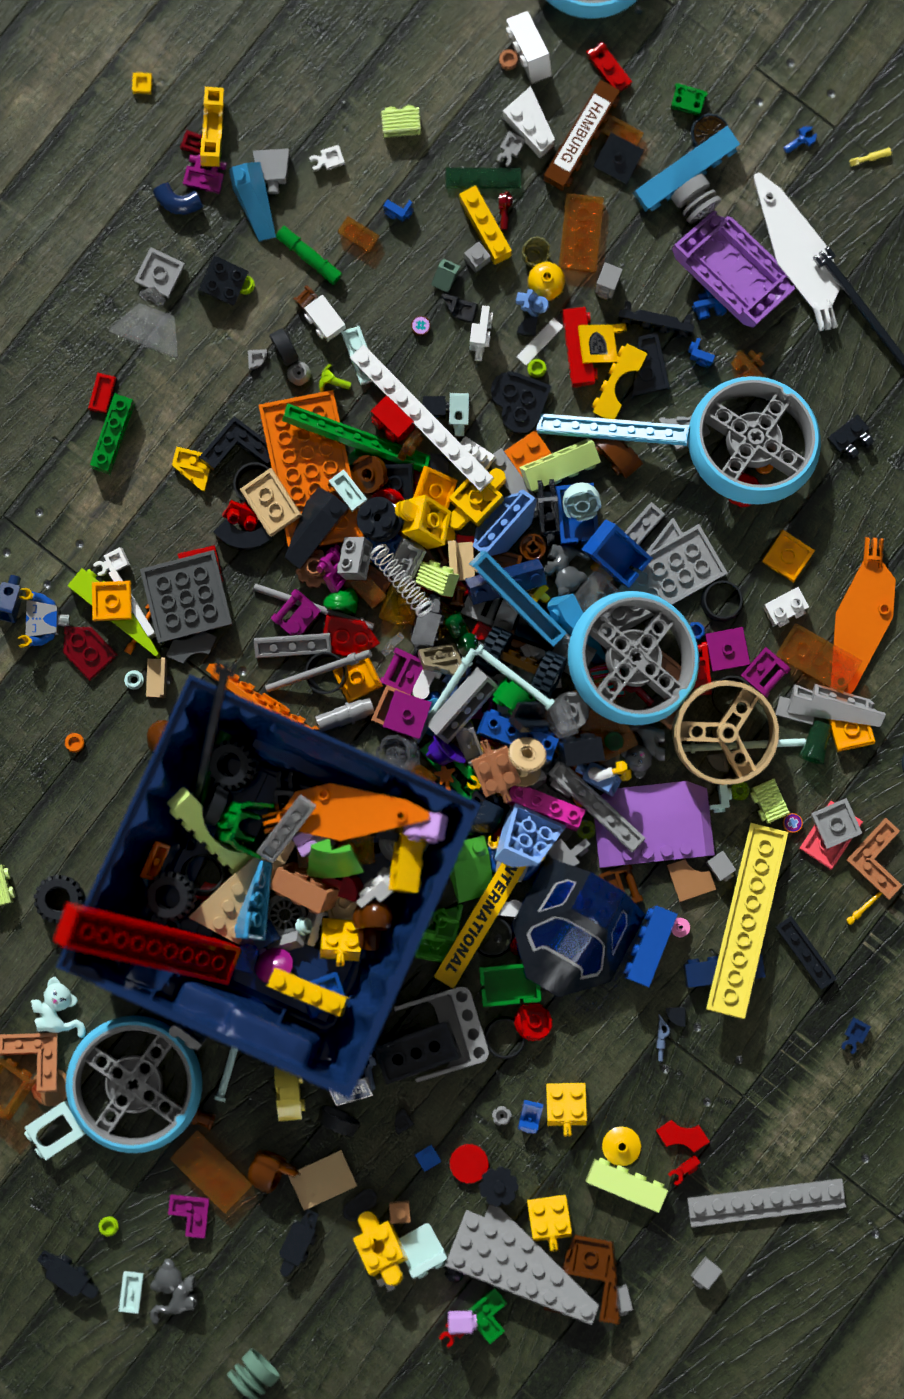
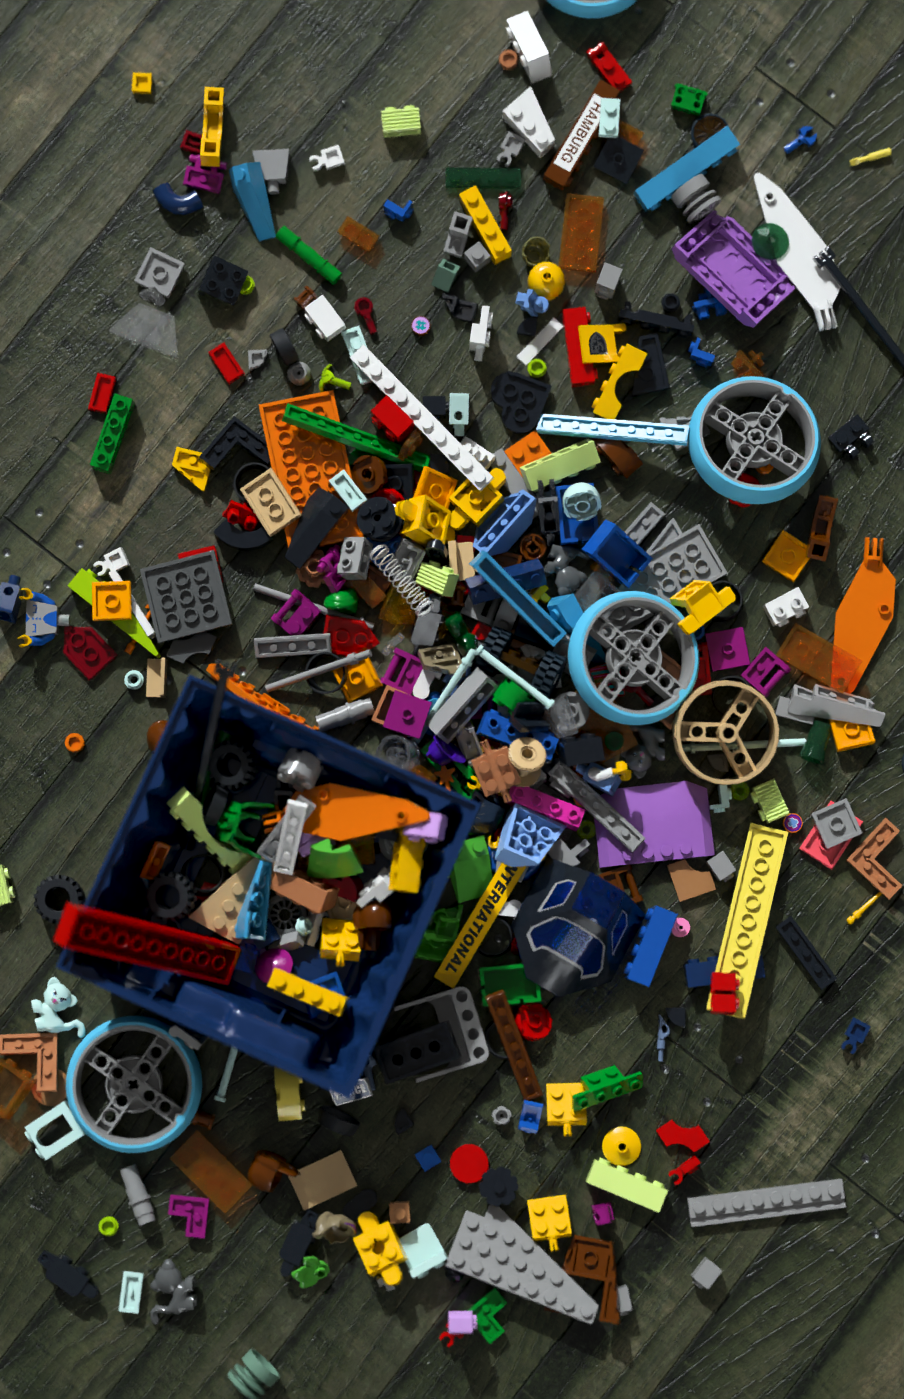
(137, 1195): none -> light grey piece
(226, 363): none -> red tile
(290, 837): none -> white plate
(300, 769): none -> light grey brick
(311, 1272): none -> bright green plate
(334, 1227): none -> dark tan hair
(364, 307): none -> dark red plate
(437, 551): none -> black plate
(458, 234): none -> light grey brick
(513, 1045): none -> reddish brown tile
(602, 1213): none -> magenta leg
(604, 1086): none -> green bracket
(609, 118): none -> light aqua plate
(670, 302): none -> black plate
(701, 603): none -> yellow plate
(724, 1003): none -> red piece
(765, 248): none -> clear green dish
(820, 528): none -> reddish brown arch

